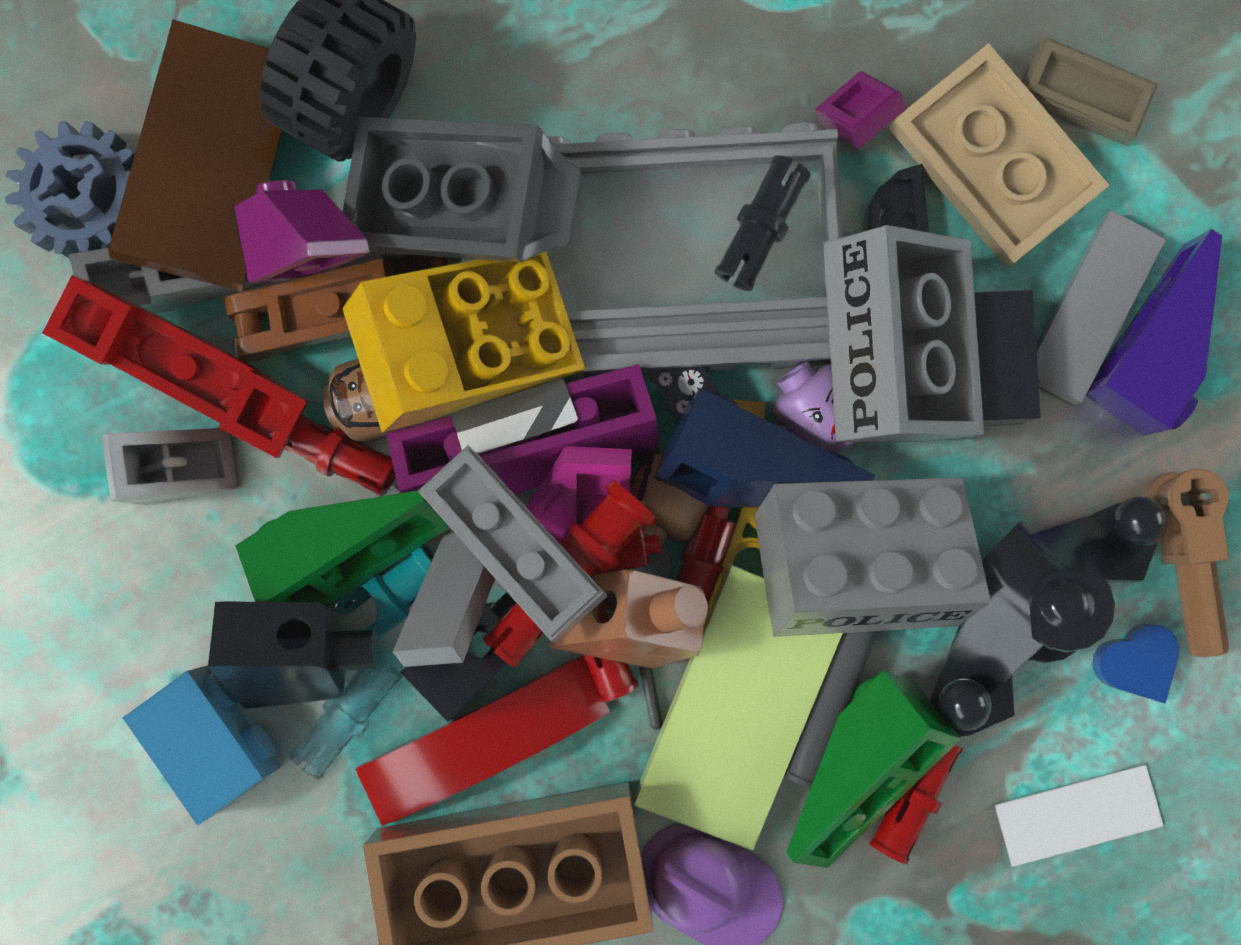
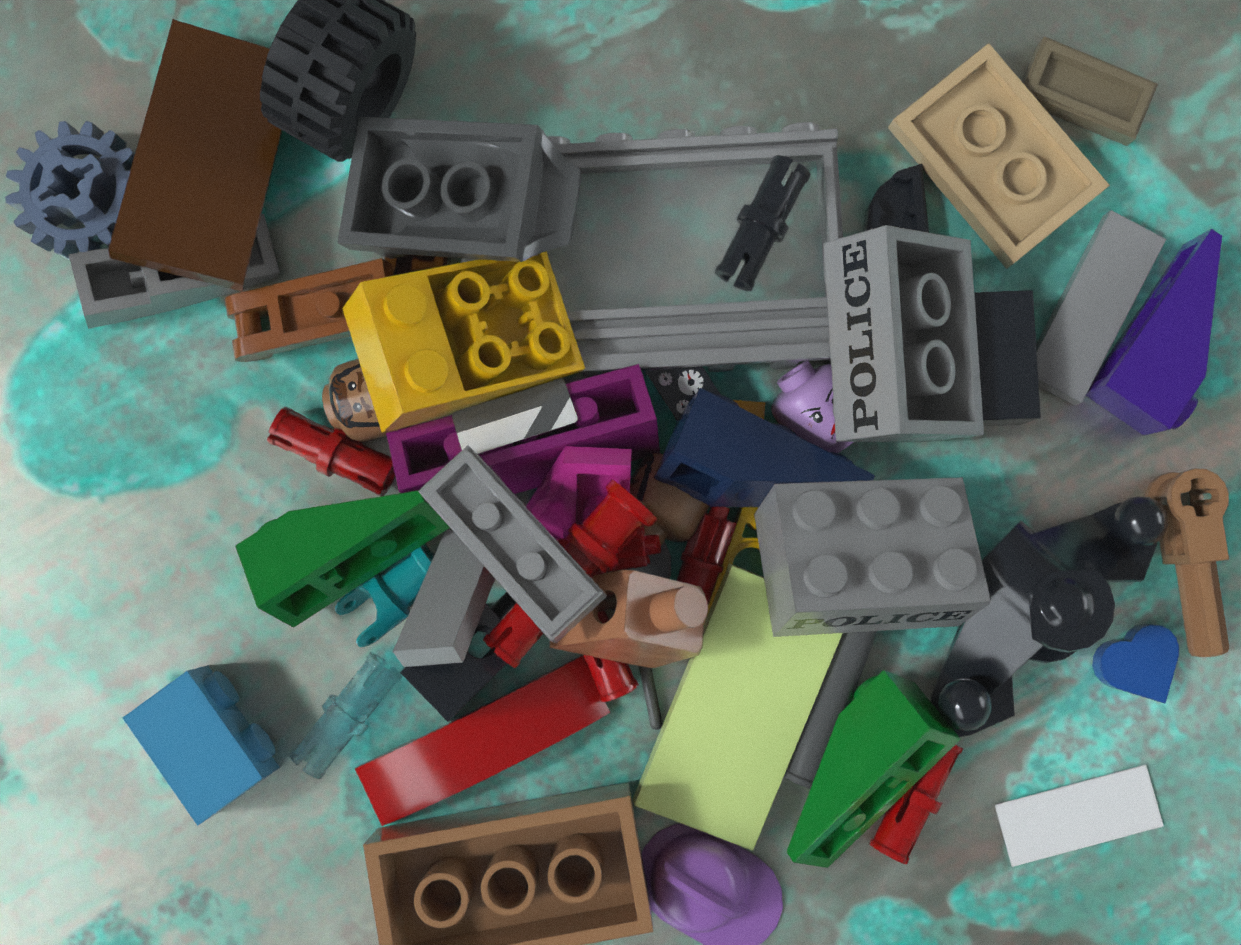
(168, 464): light grey slope -> none
(177, 364): red slope -> none
(285, 652): black torso -> none
(294, 233): magenta slope -> none
(860, 109): magenta tile -> none

